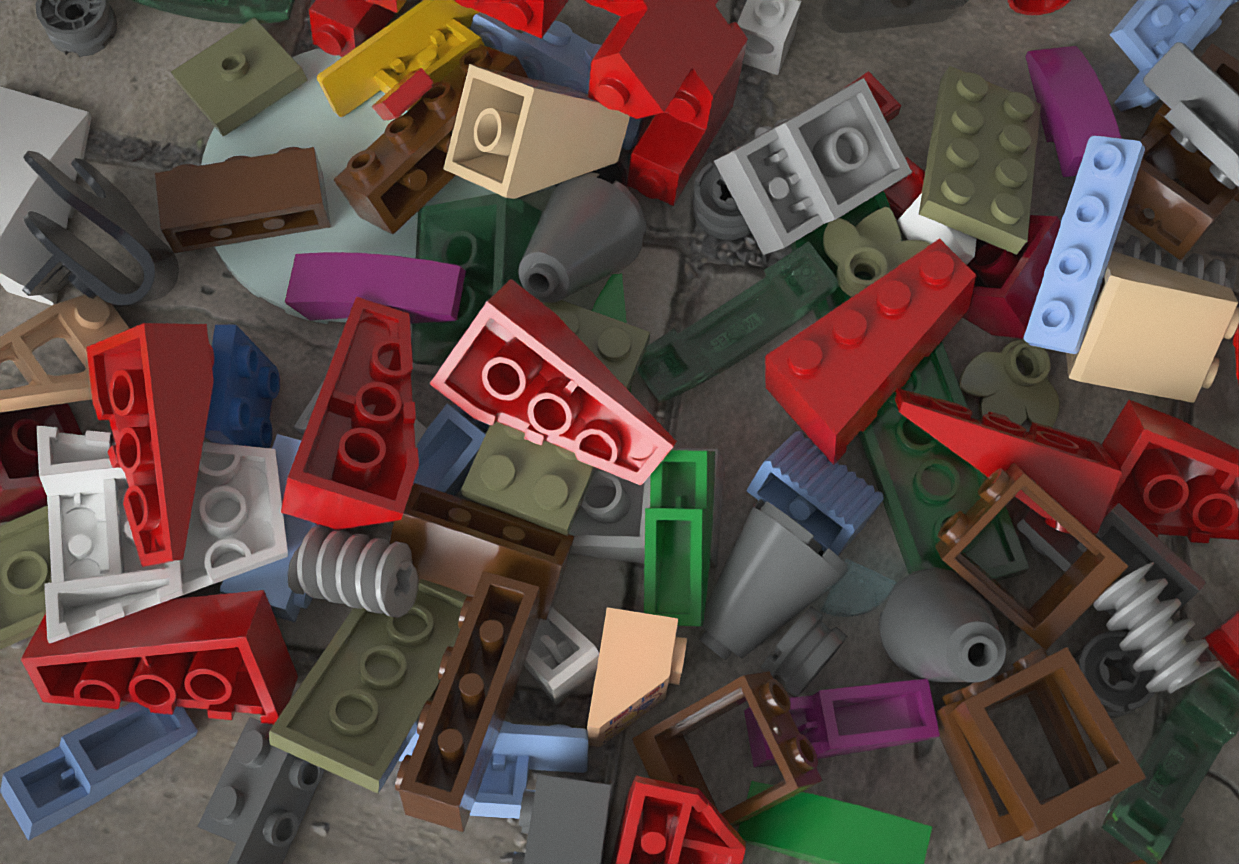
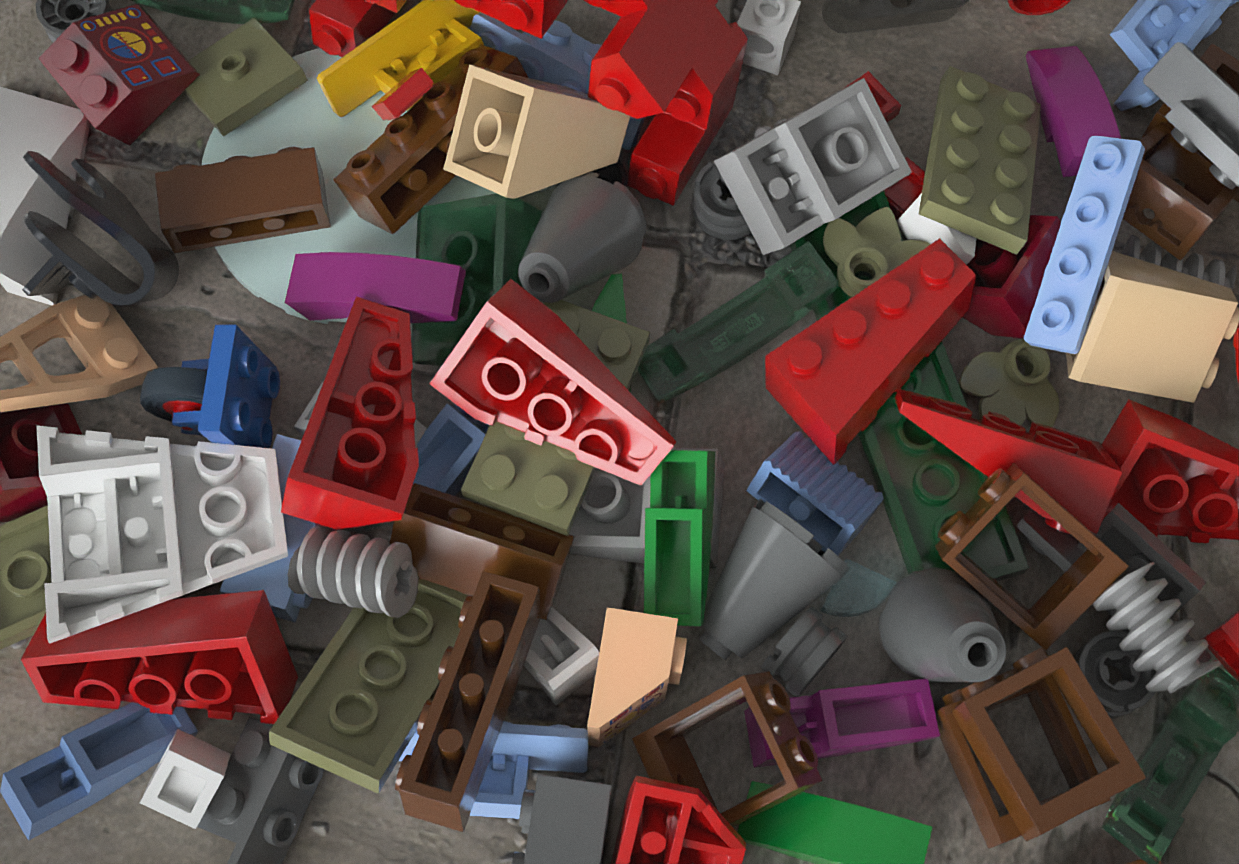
(119, 70): none -> dark red slope
(157, 398): red wedge -> none
(186, 779): none -> white brick

